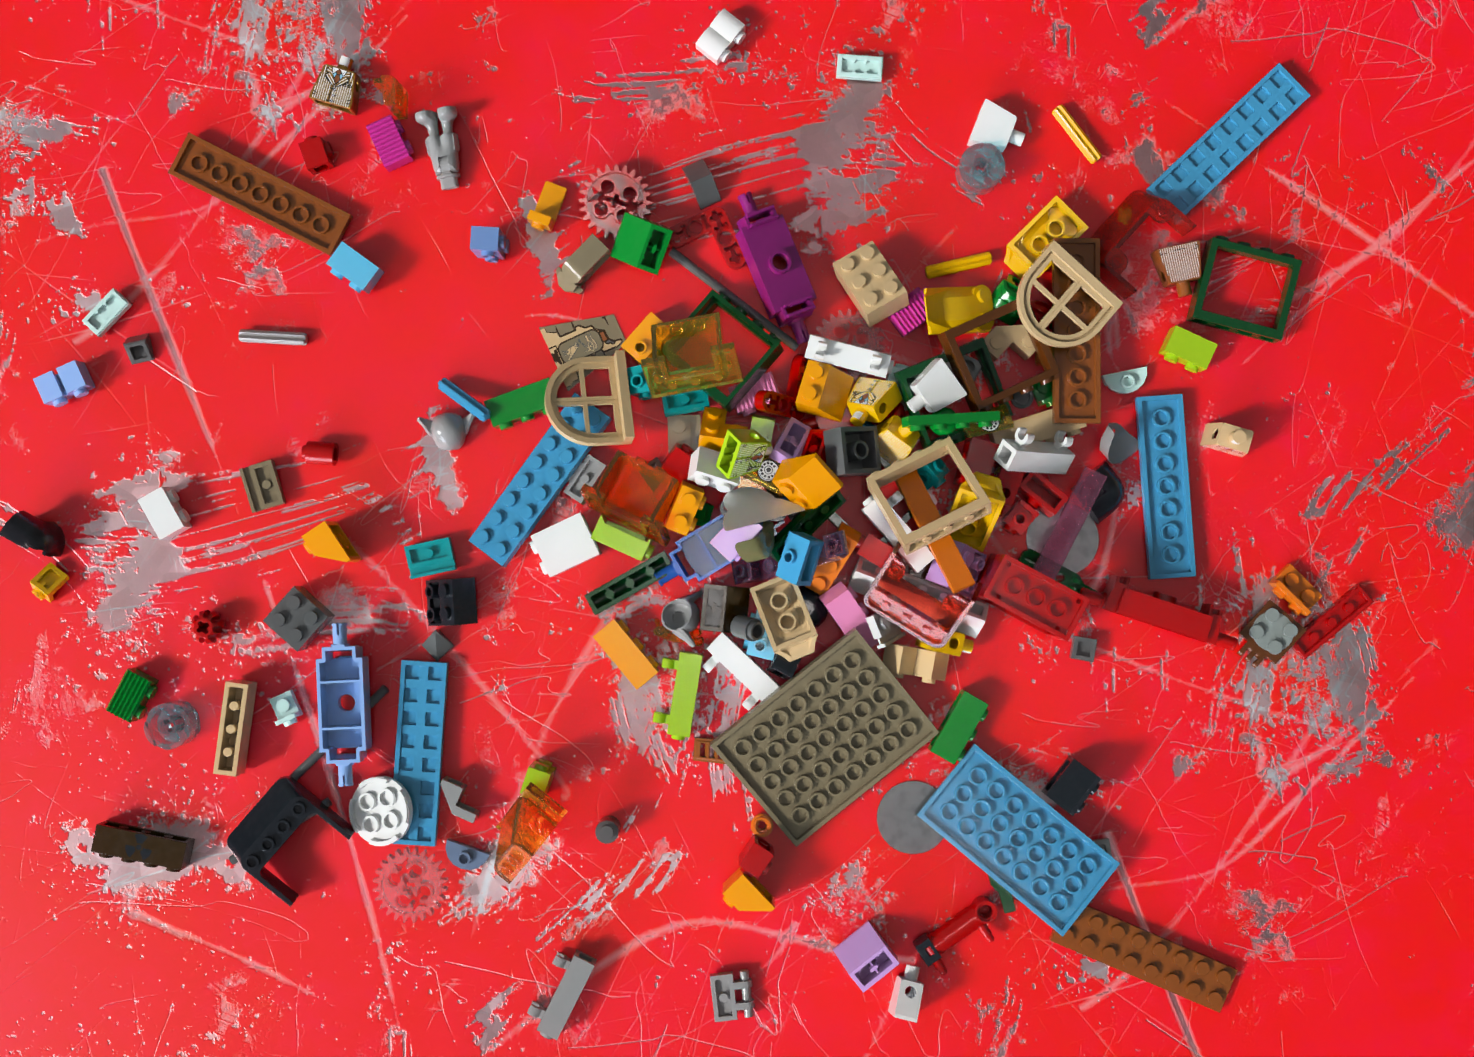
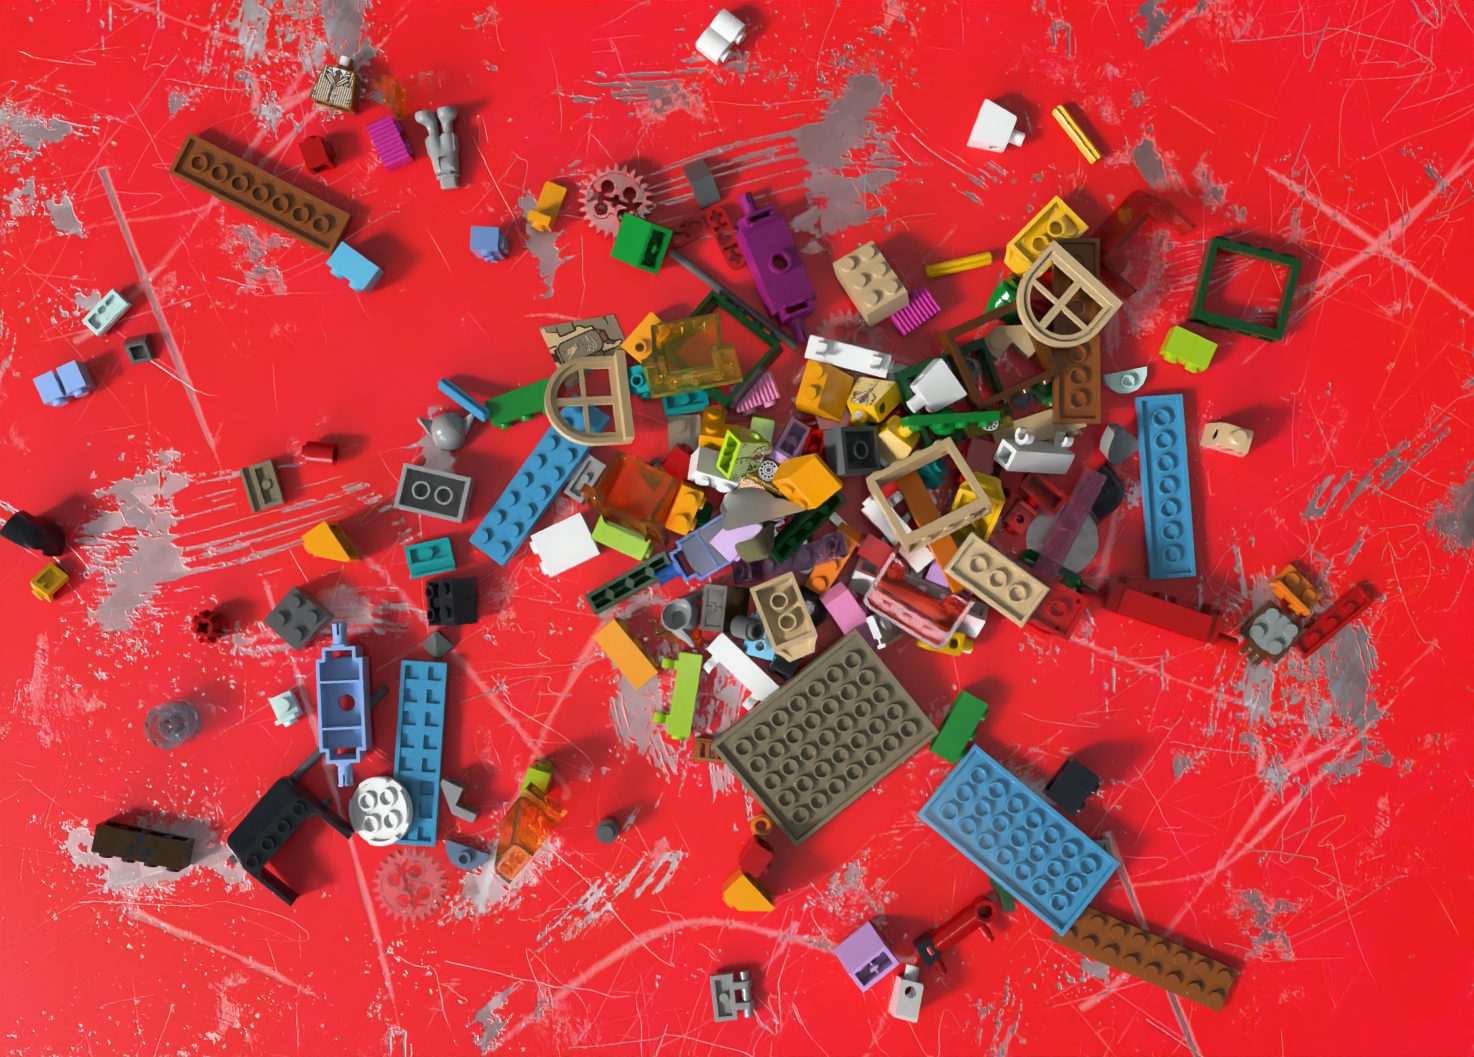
(132, 695): green brick -> none
(165, 513): white brick -> none
(235, 727): tan brick -> none
(273, 337): light grey axle -> none
(434, 493): none -> light grey brick
(566, 995): light grey brick -> none
(582, 265): dark tan piece -> none
(797, 368): red beam -> none
(799, 558): dark azure brick -> none
(859, 67): light aqua plate -> none
(899, 821): flat silver sticker -> none
(916, 661): tan brick -> none
(956, 305): yellow slope -> none
(986, 157): clear light blue brick -> none
(996, 579): none -> tan tile
(1083, 648): dark grey plate -> none
(1178, 266): torso -> none
(1230, 140): dark azure plate -> none

